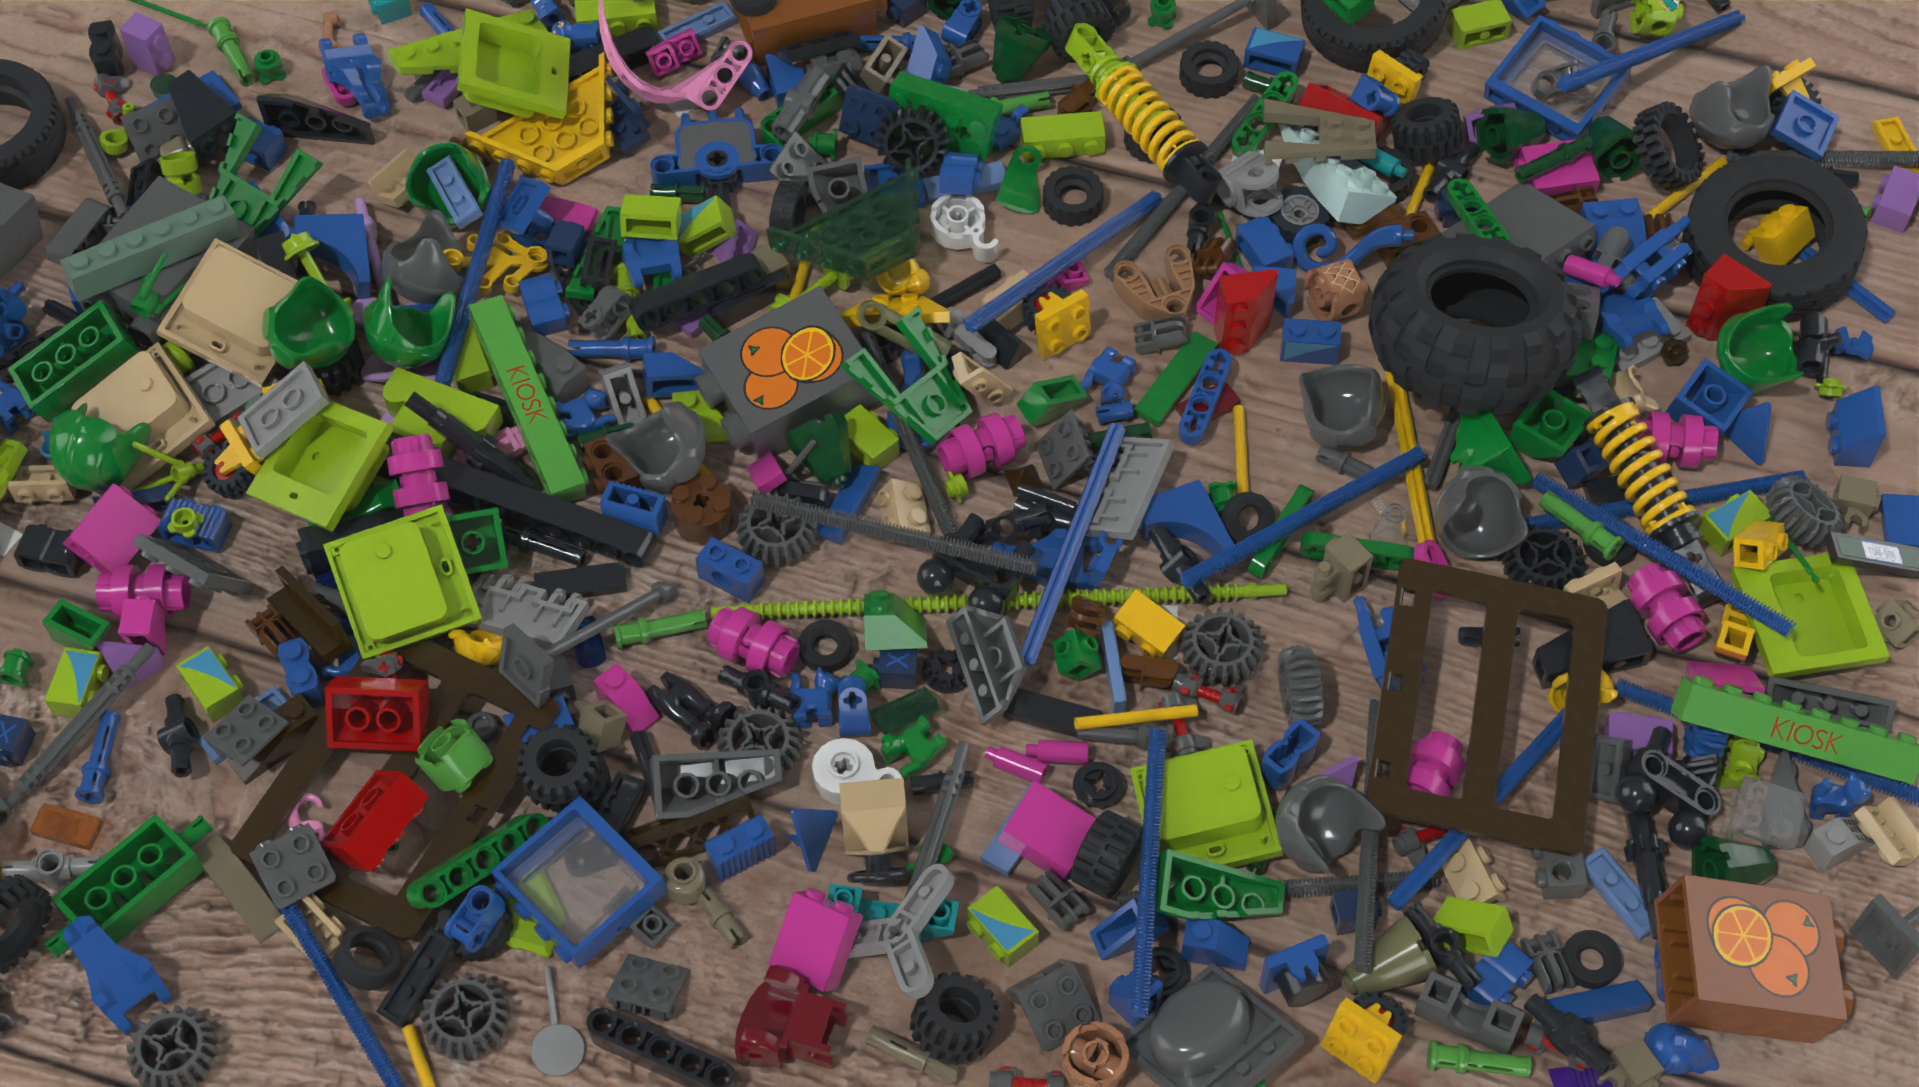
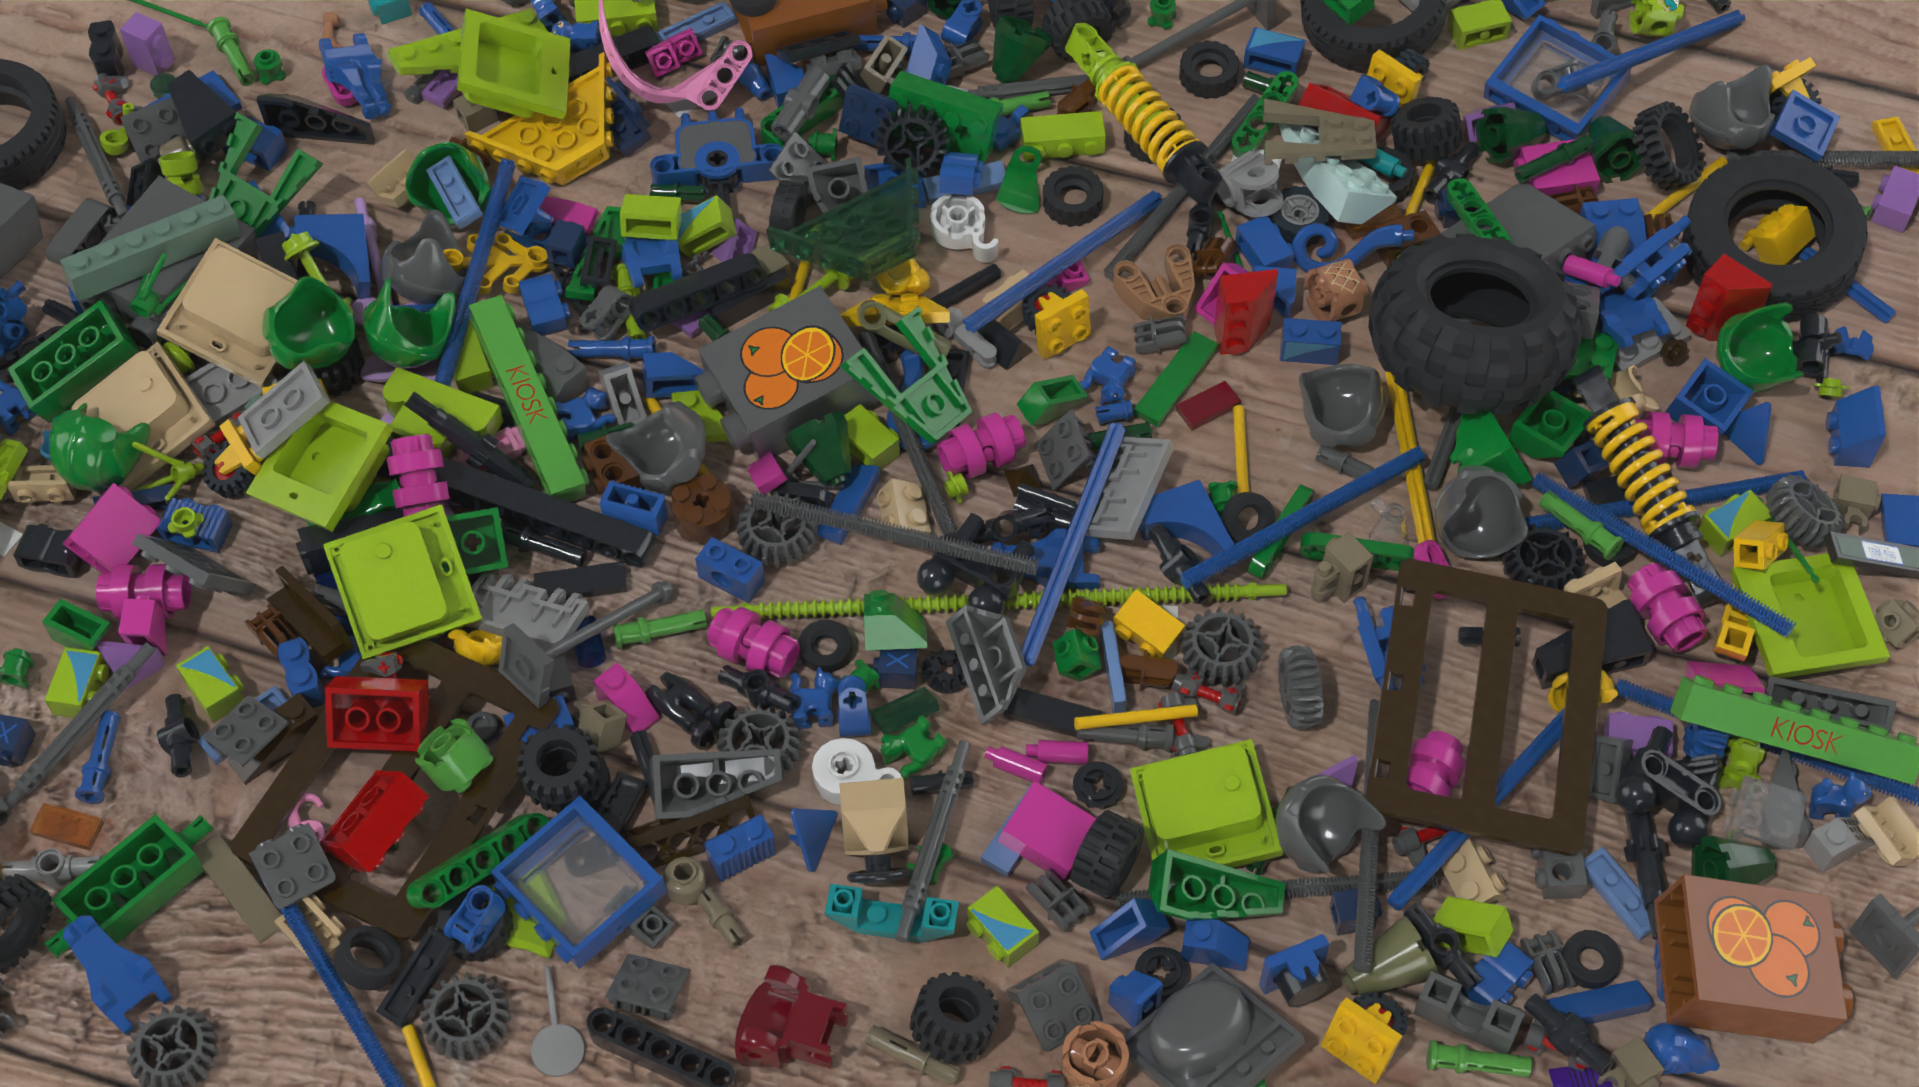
(816, 938): dark pink brick -> none
(910, 917): light grey piece -> none
(979, 380): tan bracket -> none
(1100, 564): blue plate -> none
(1148, 874): blue axle -> none
(1205, 396): blue beam -> none
(1289, 754): blue brick -> none

